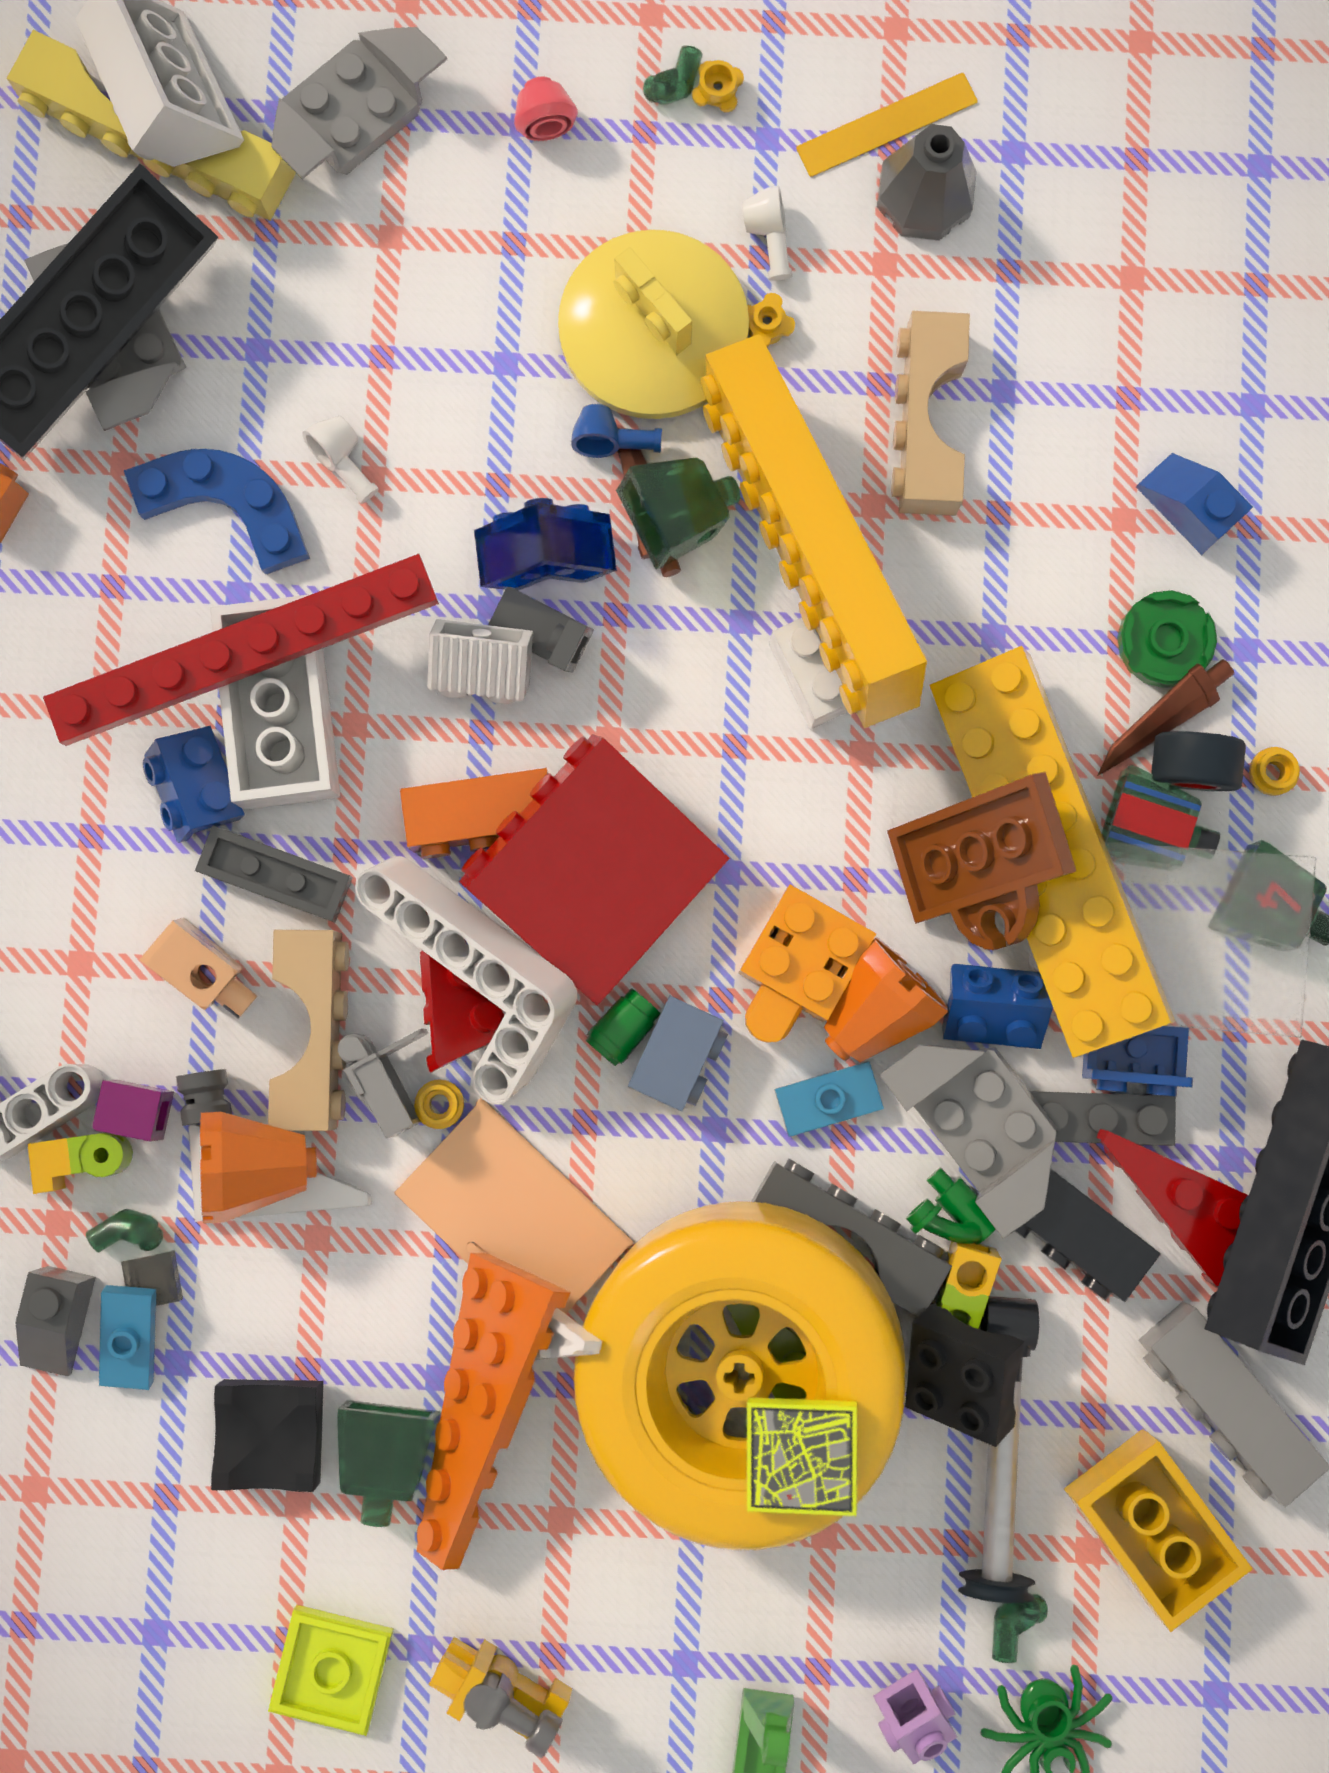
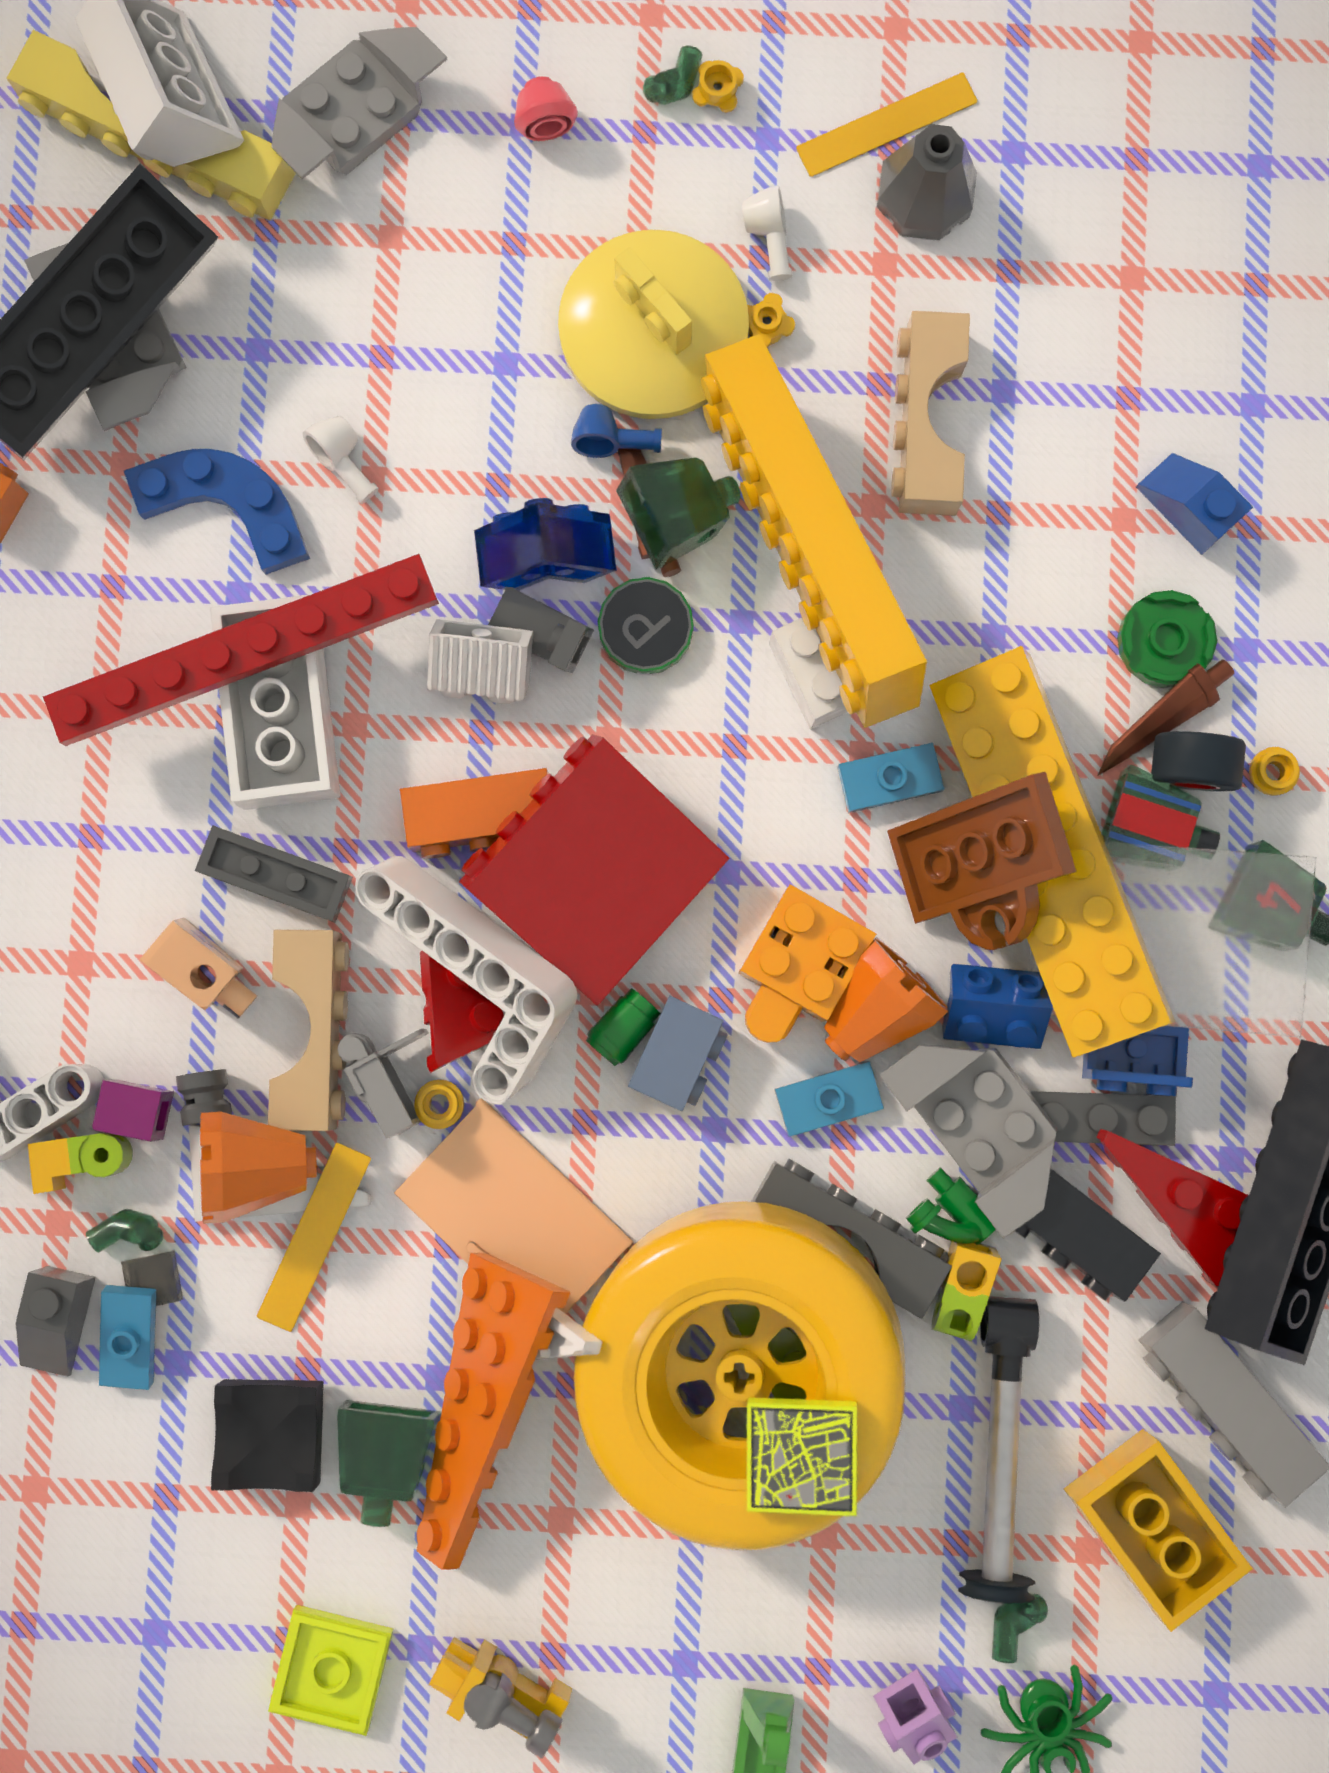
(190, 782): blue bracket -> none
(313, 1237): none -> yellow sticker
(645, 625): none -> black tile
(890, 777): none -> dark azure plate
(963, 1375): black brick -> none

